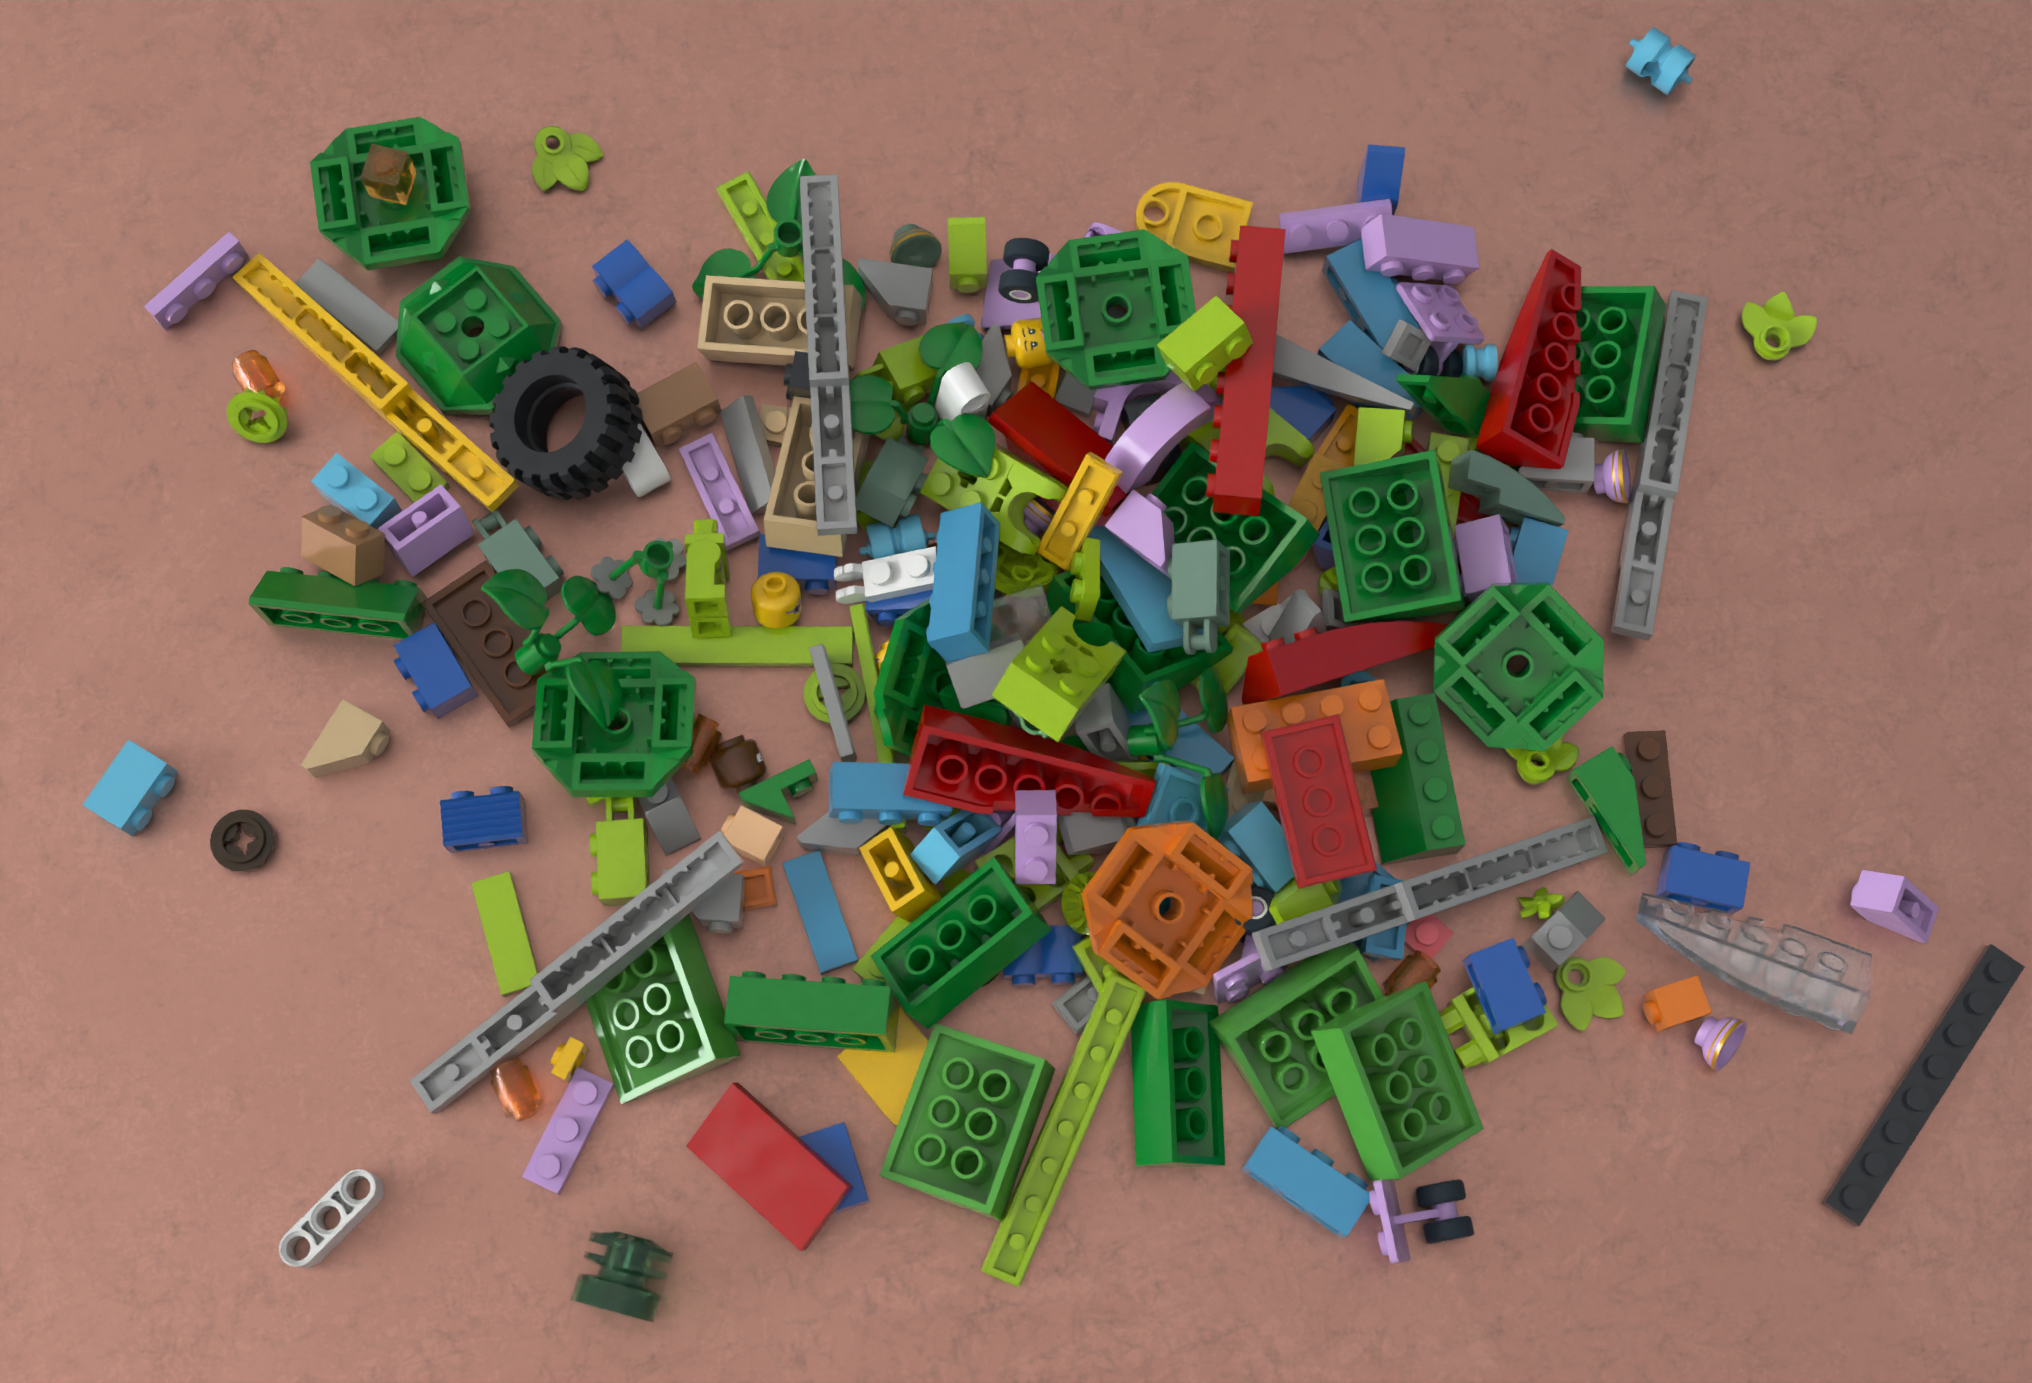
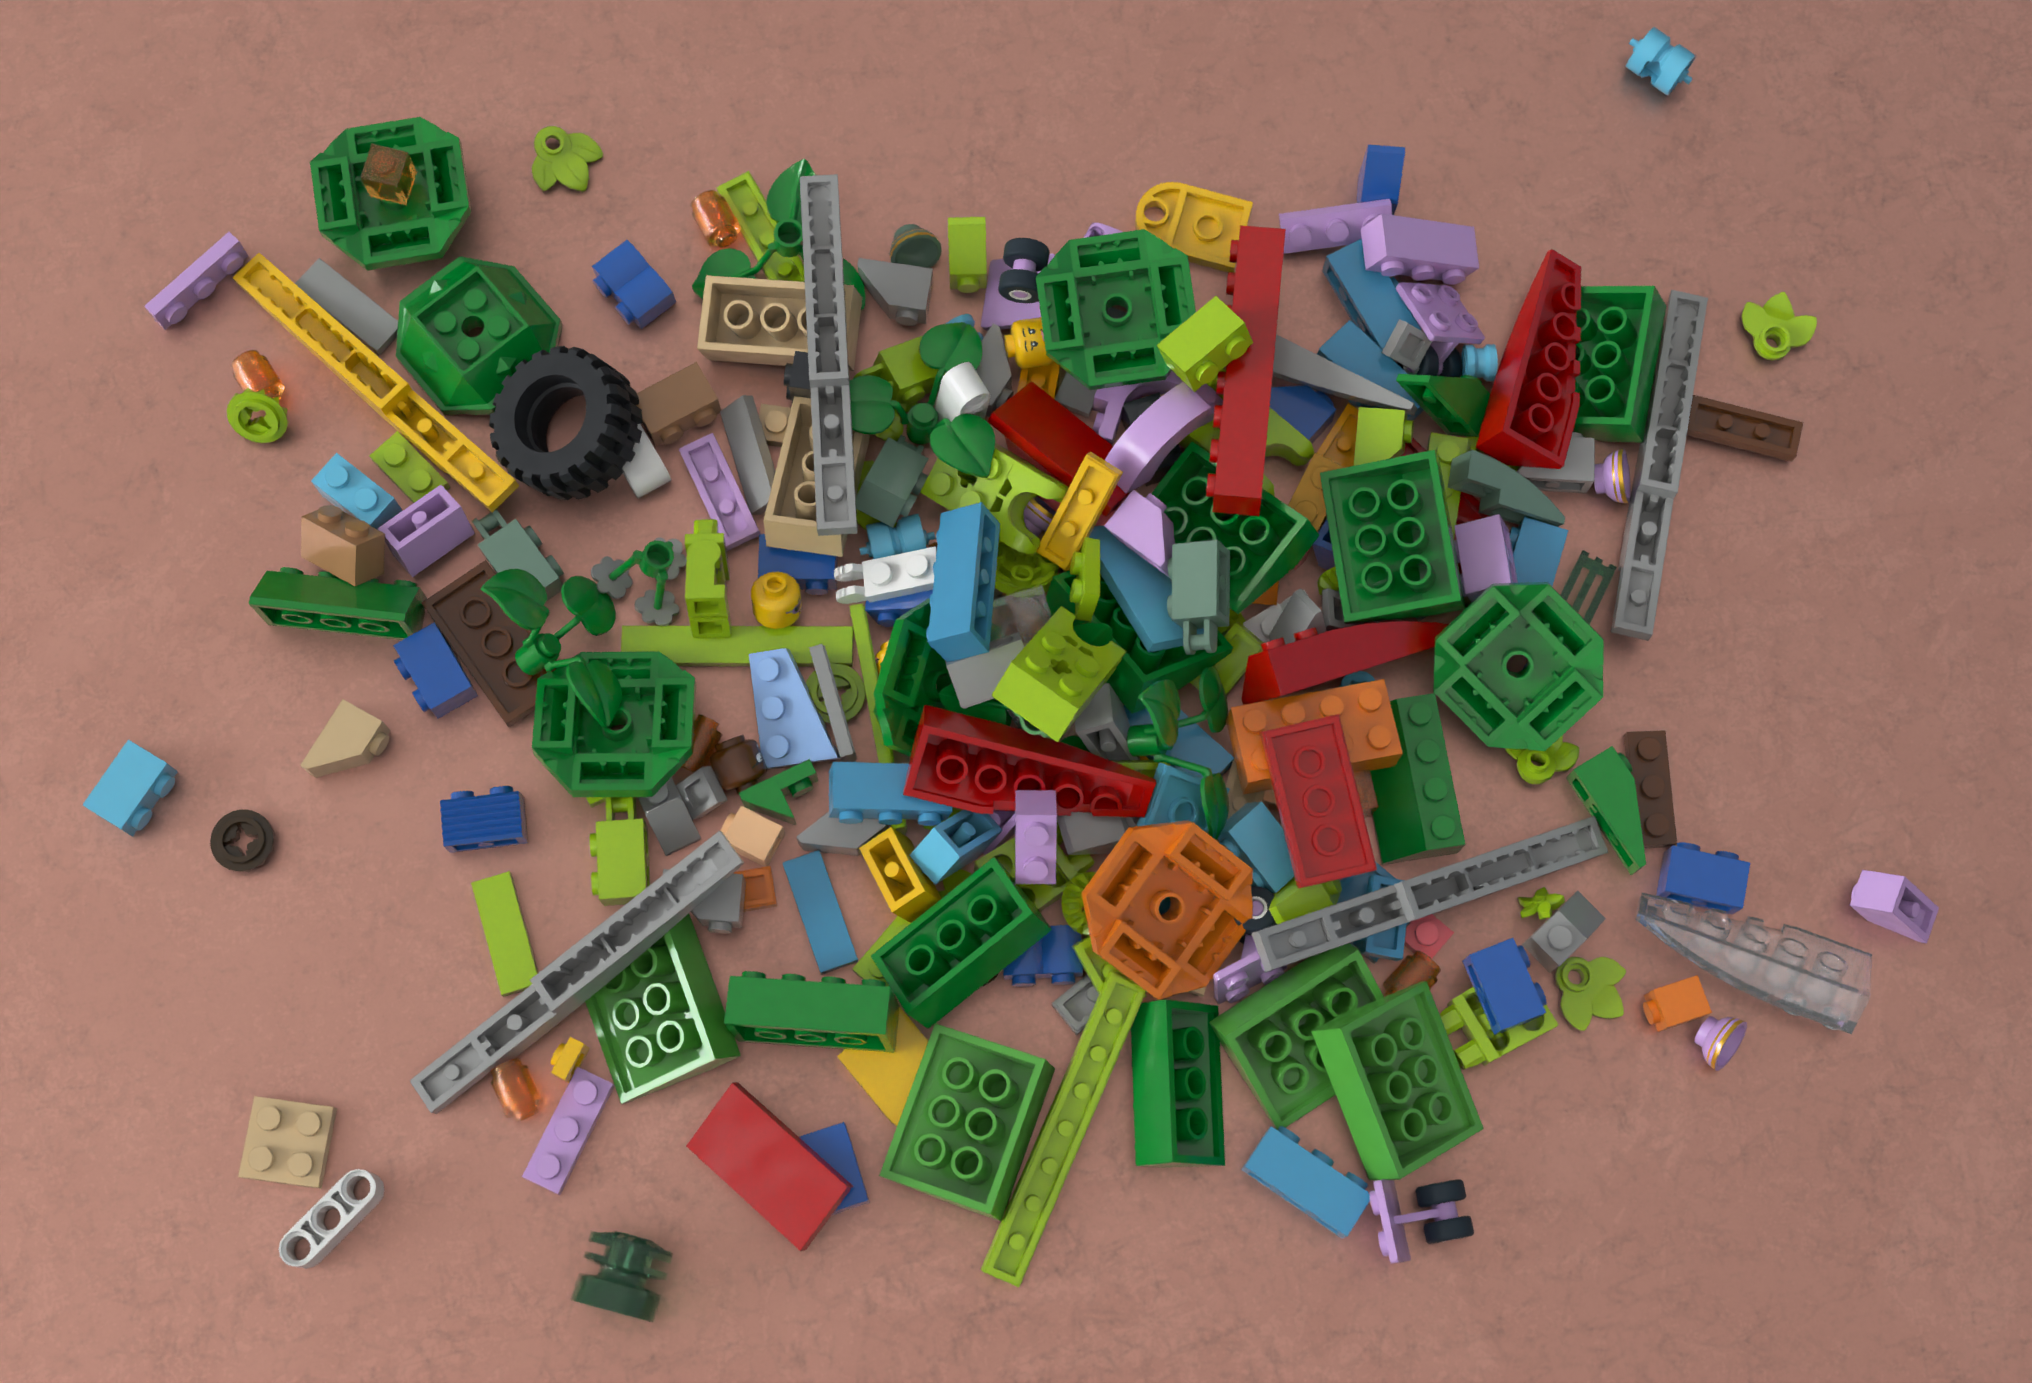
(287, 1142): none -> tan plate
(701, 792): none -> light grey plate
(715, 219): none -> clear orange brick
(785, 713): none -> light blue wing
(1595, 567): none -> clear green tile
(1744, 428): none -> reddish brown plate
(1922, 1085): black plate -> none

